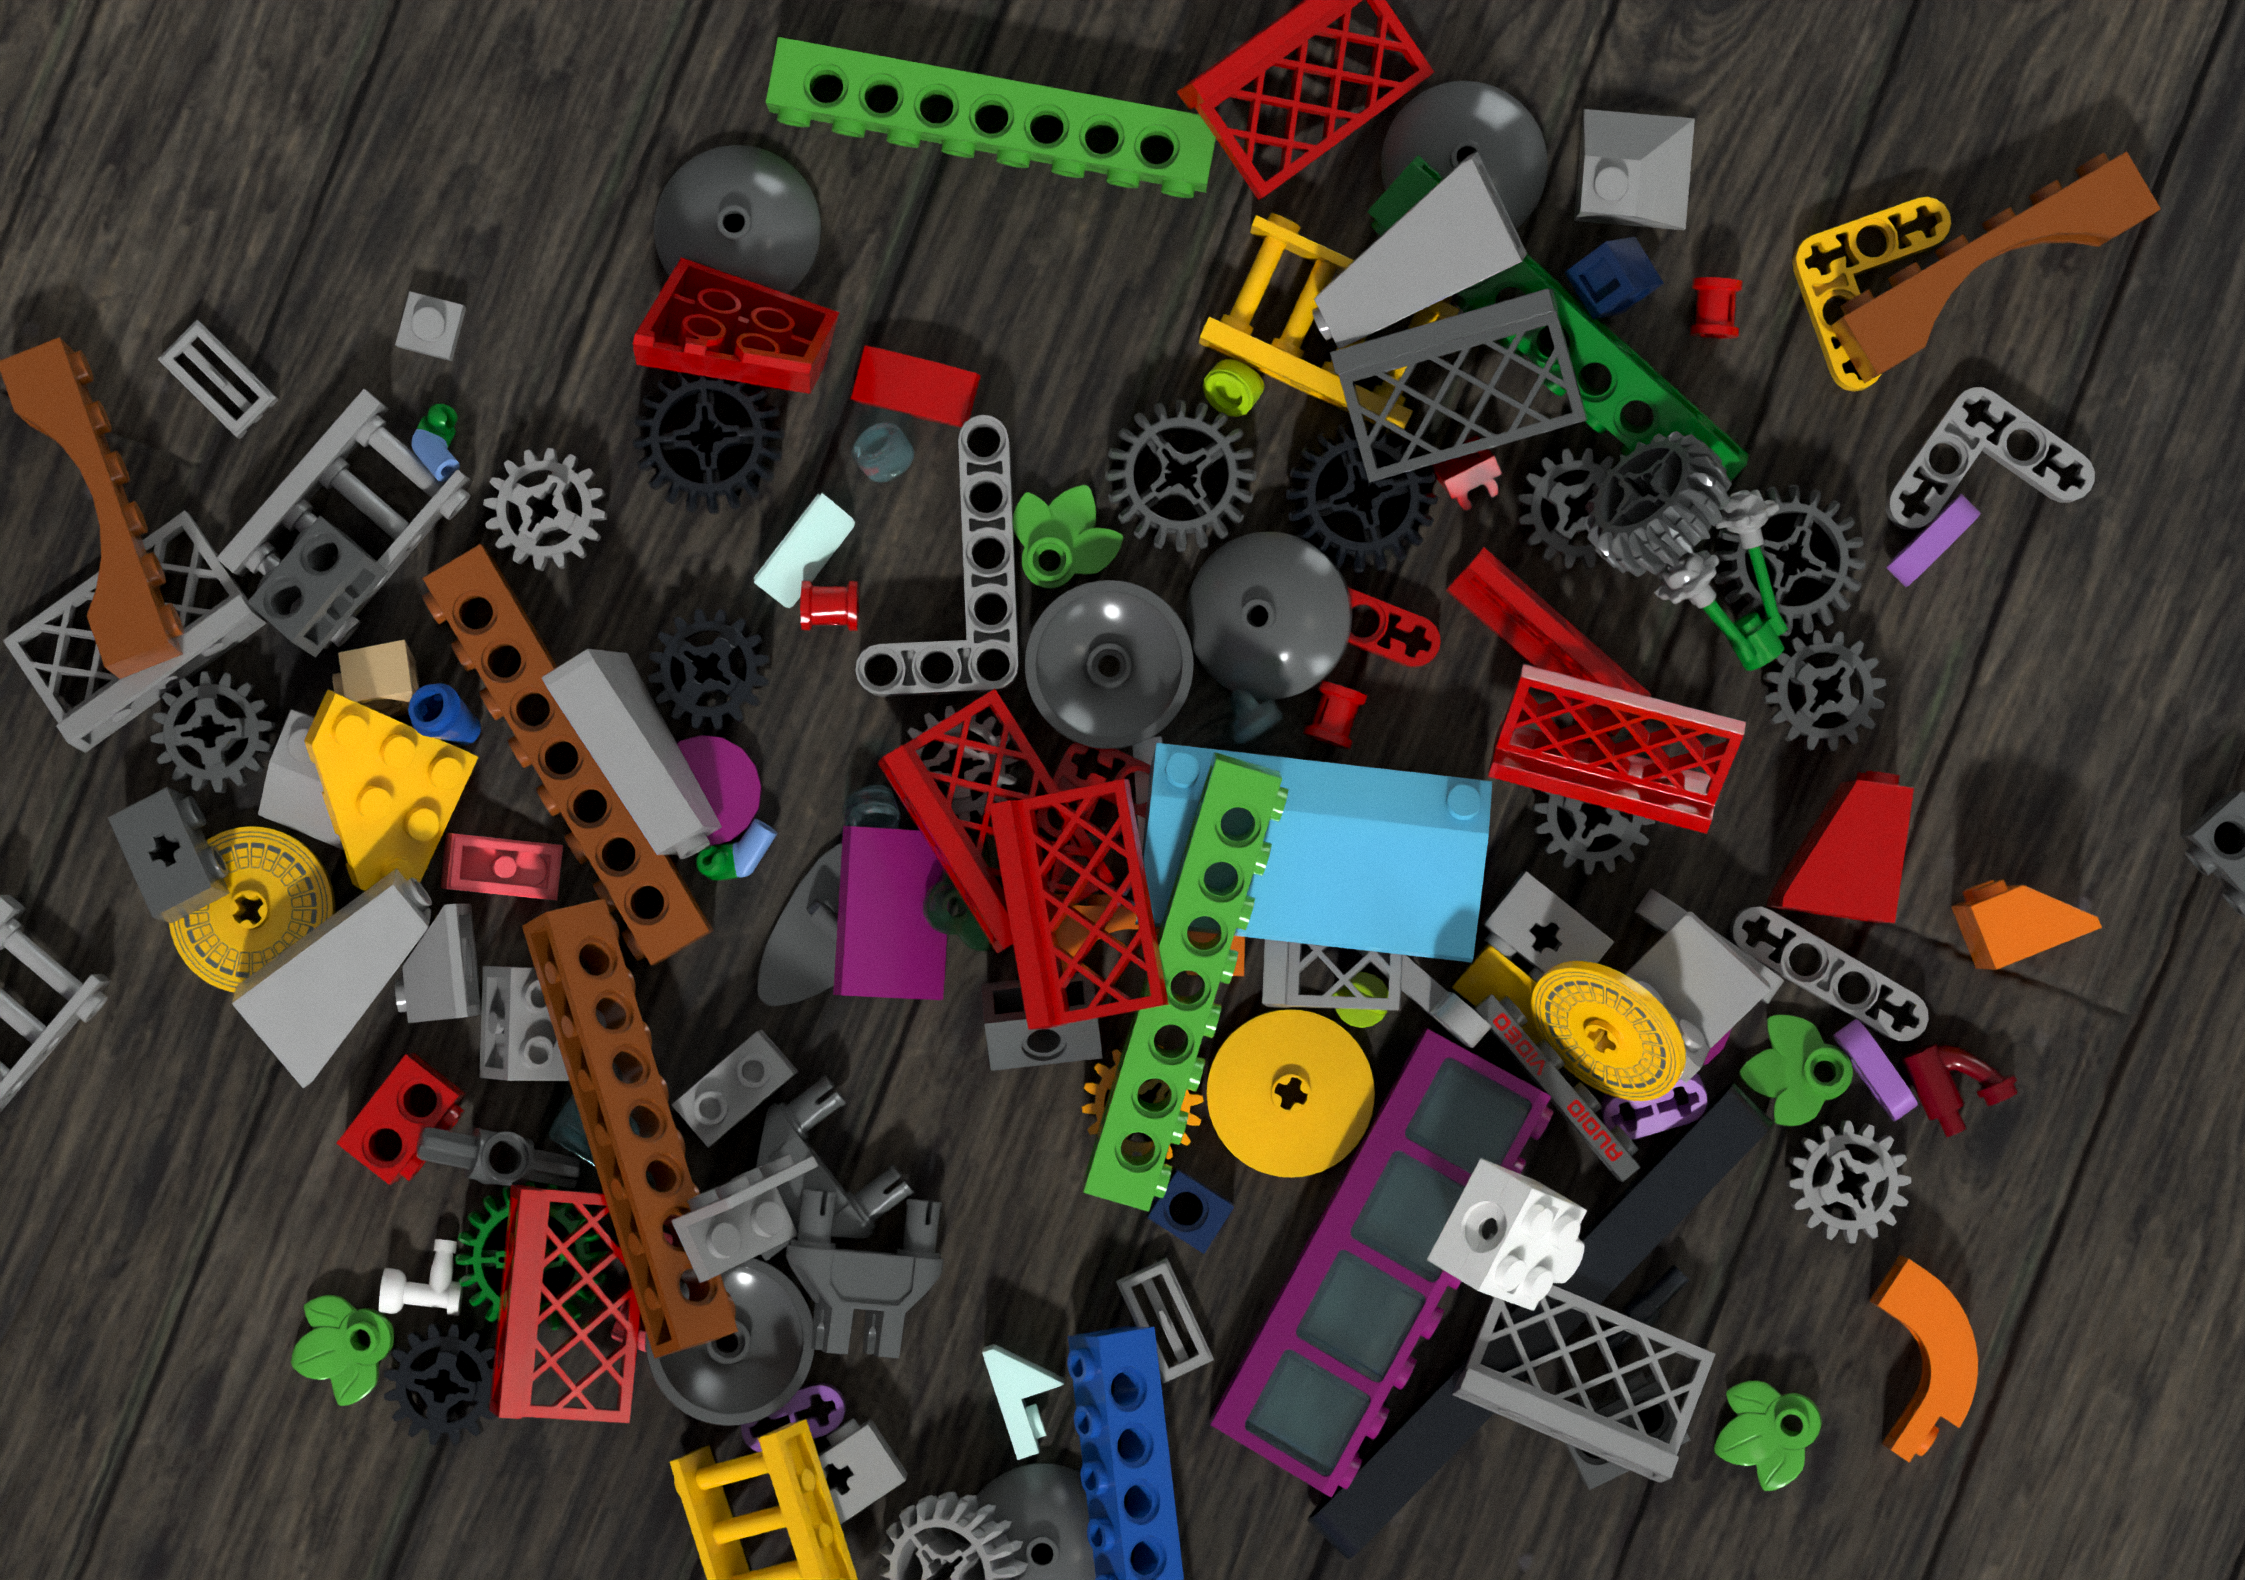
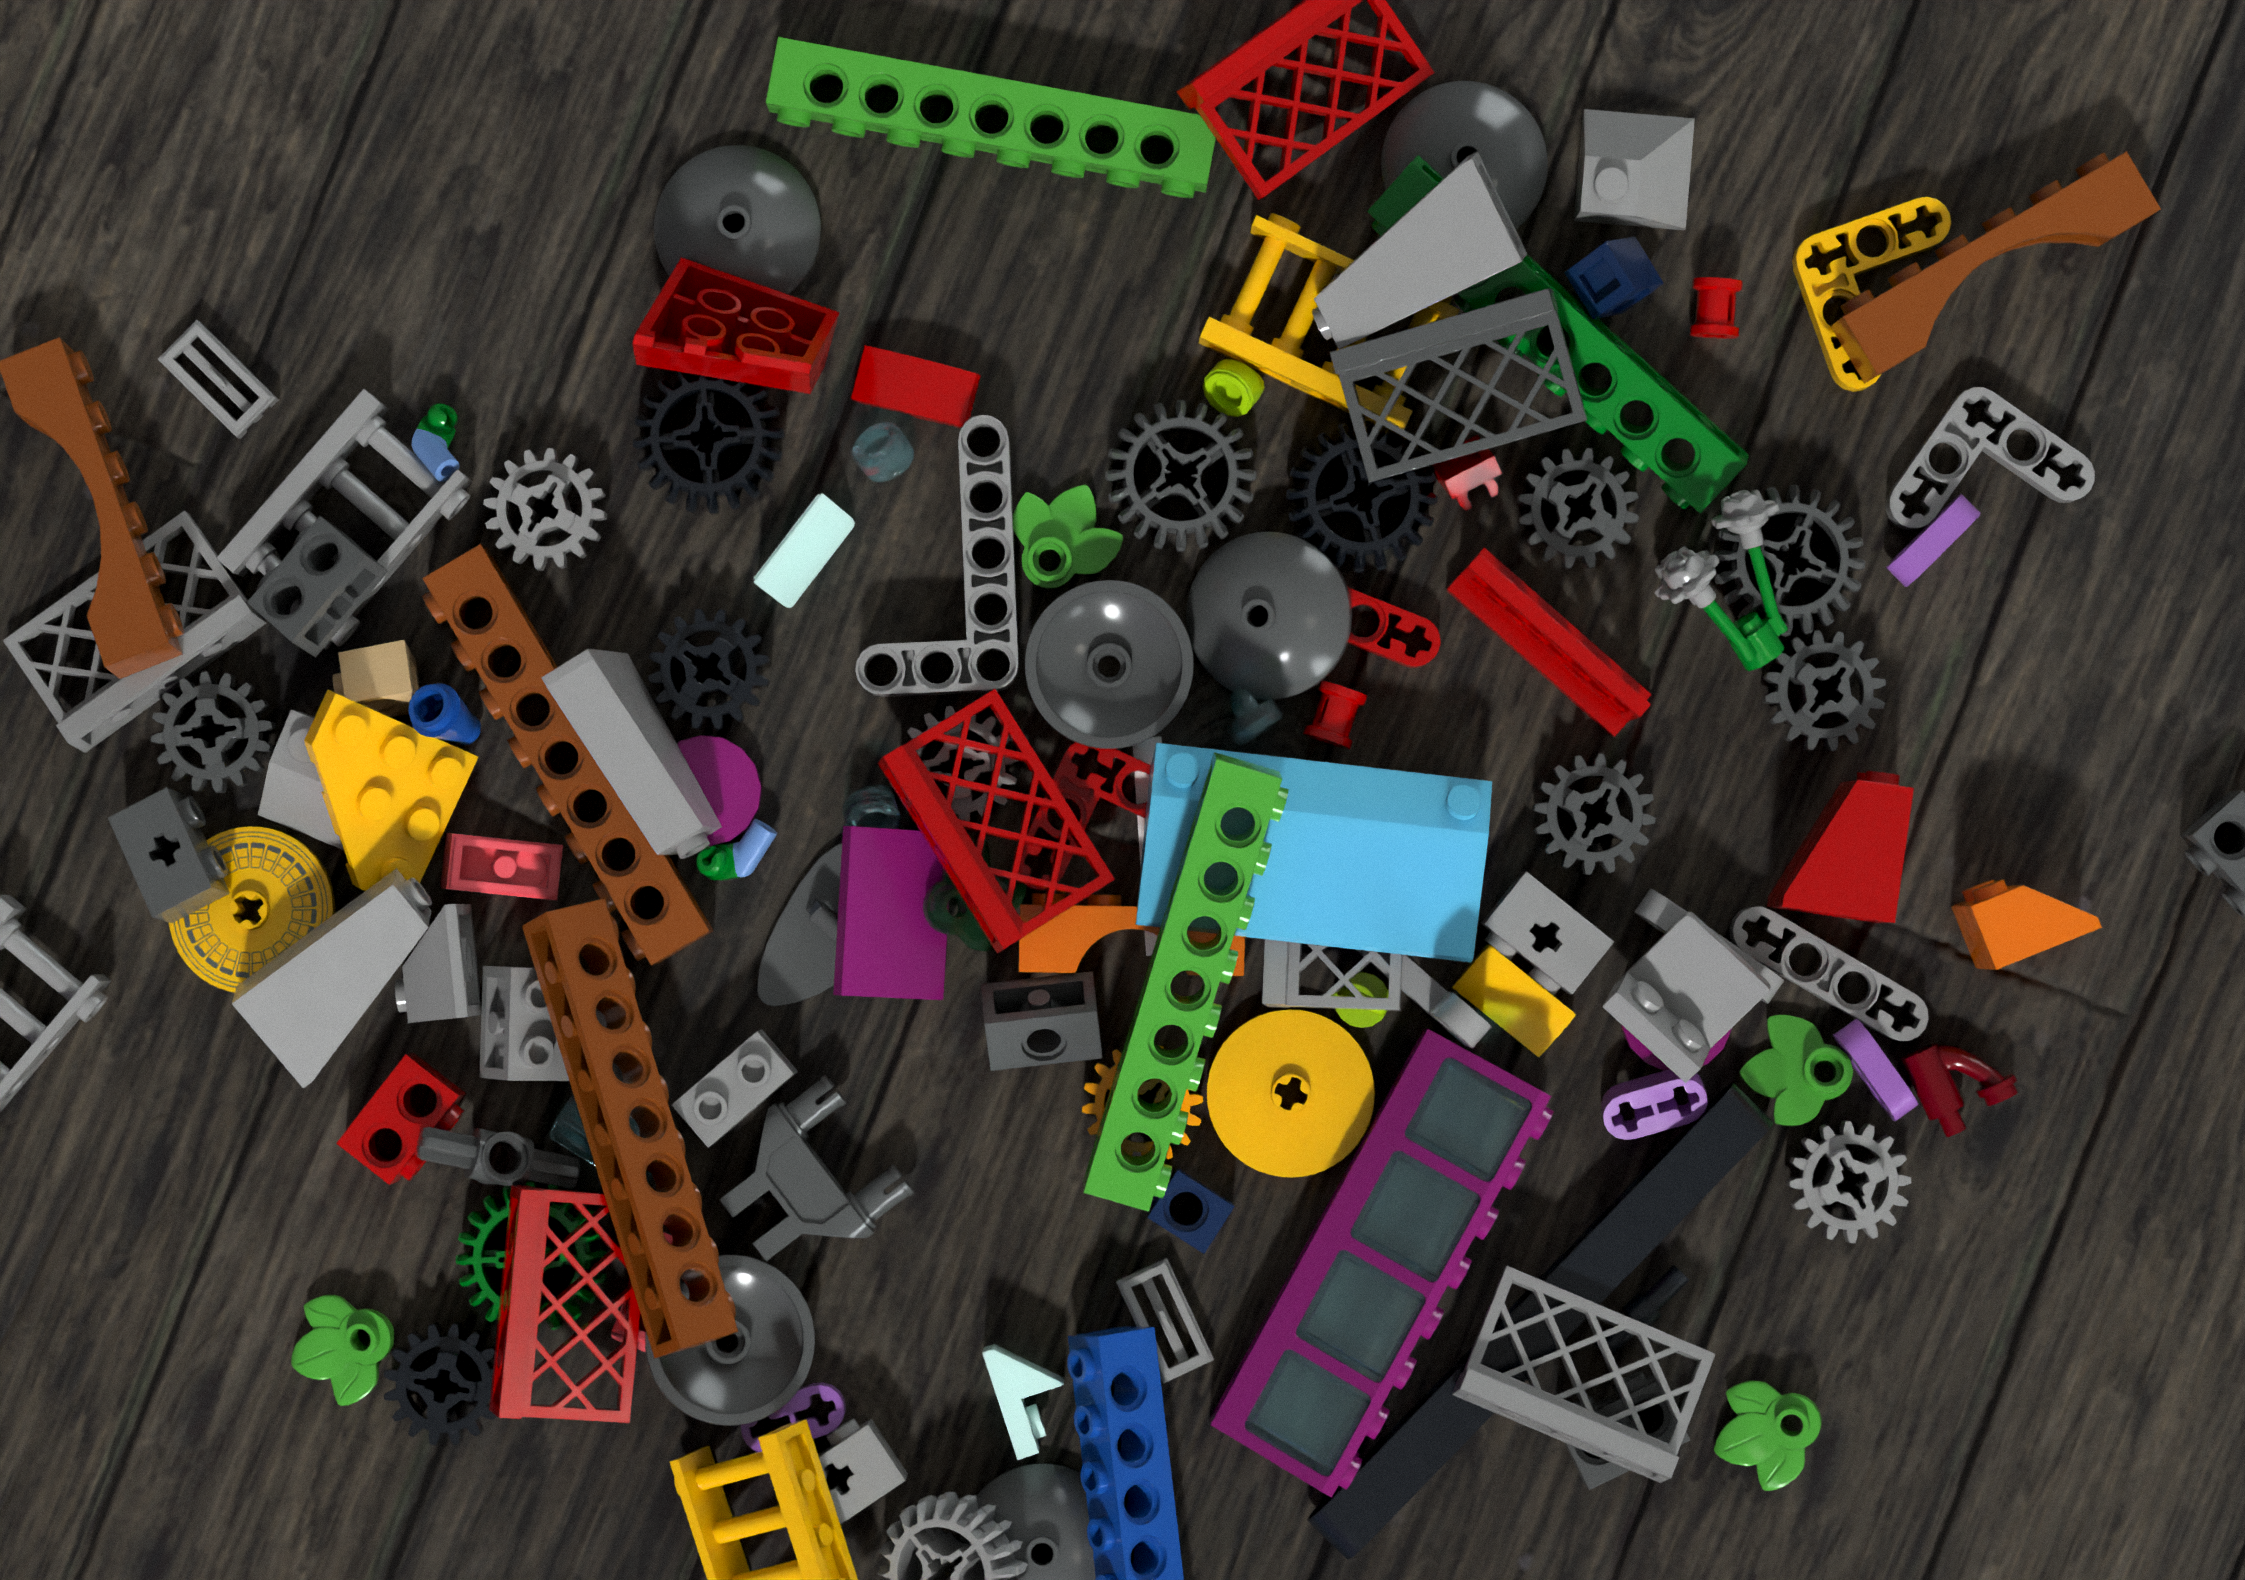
(430, 326): light grey plate -> none
(439, 1293): white piece -> none
(739, 1218): light grey bracket -> none
(829, 605): red bush -> none
(862, 1279): dark grey connector -> none
(1031, 910): red fence -> none
(1510, 1236): white brick -> none
(1574, 1103): dark grey plate -> none
(1608, 1030): yellow piece -> none
(1611, 772): red fence -> none
(1657, 503): dark grey gear -> none
(1945, 1350): orange arch -> none

